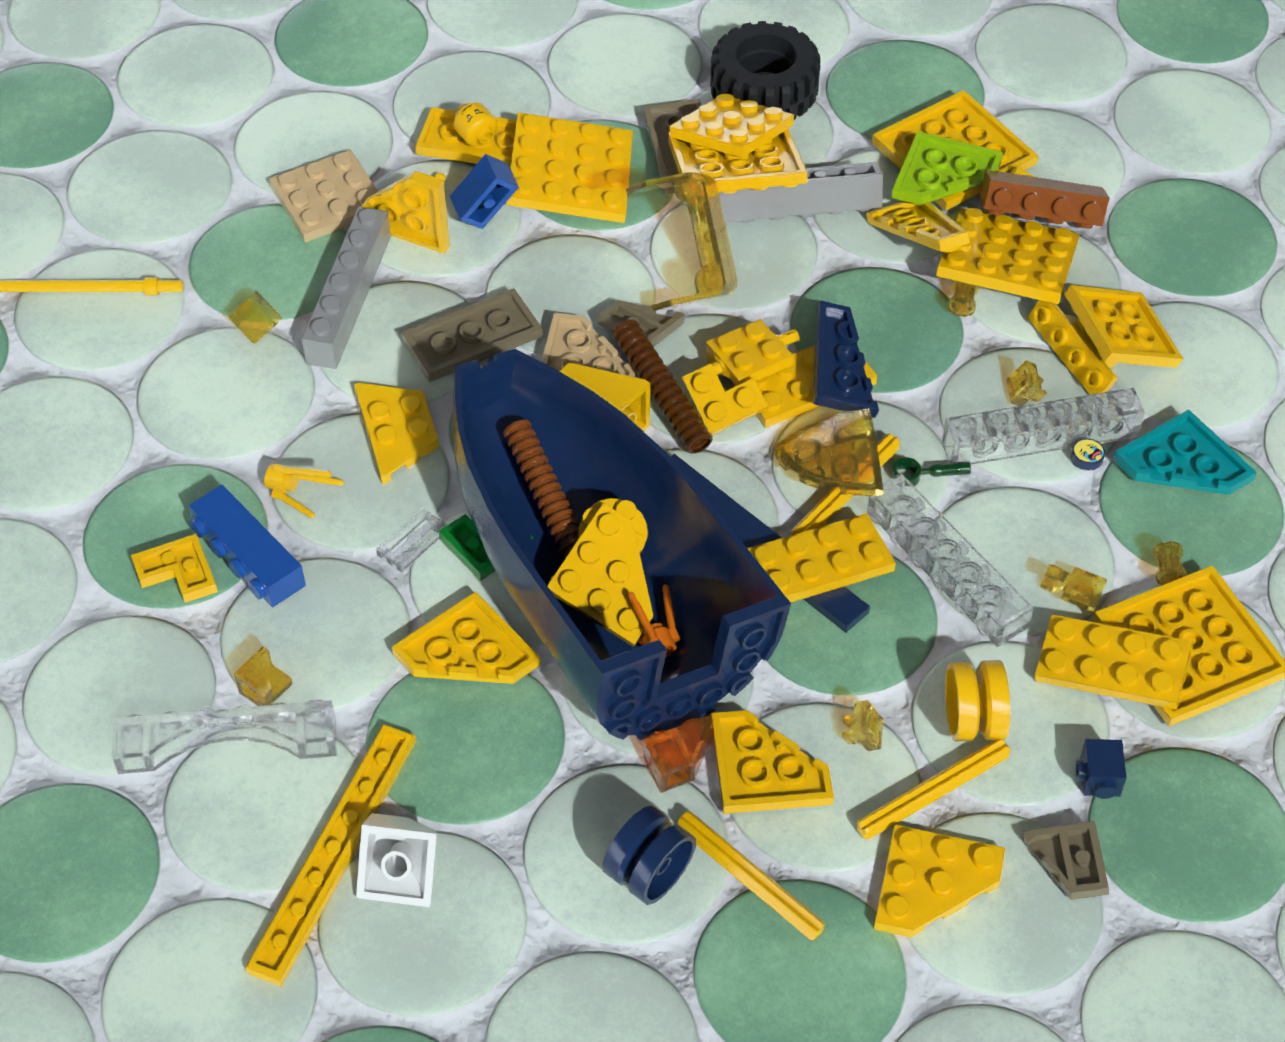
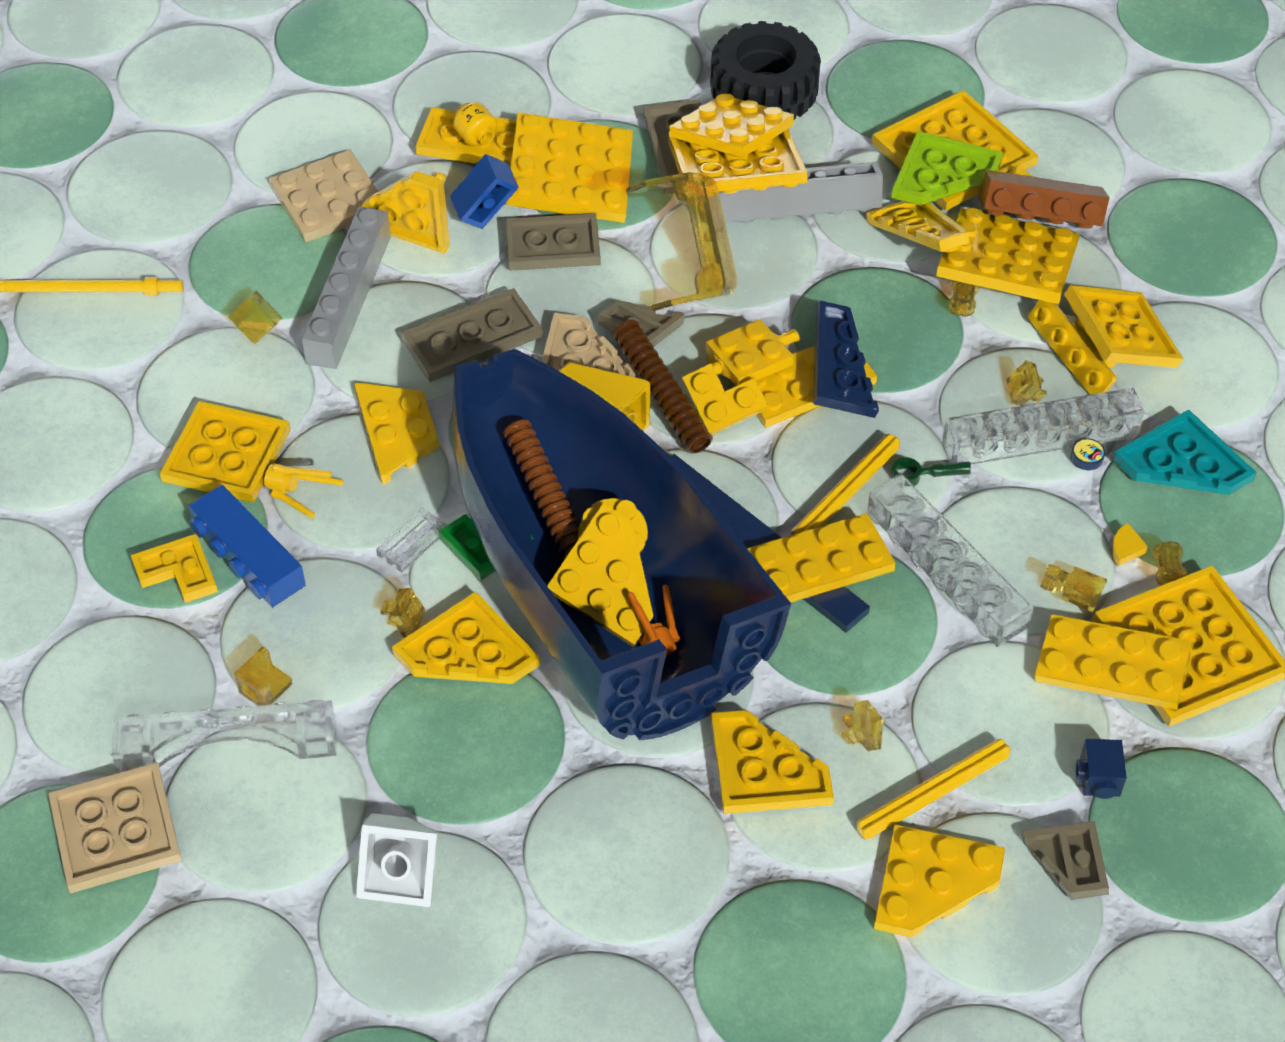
(114, 827): none -> tan plate
(225, 449): none -> yellow plate
(330, 856): yellow tile -> none
(404, 611): none -> clear yellow tile
(553, 242): none -> dark tan plate
(649, 855): dark blue wheel -> none
(678, 752): clear orange slope -> none
(752, 876): yellow axle -> none
(835, 453): clear yellow brick -> none
(977, 700): yellow wheel -> none
(1127, 545): none -> yellow tile

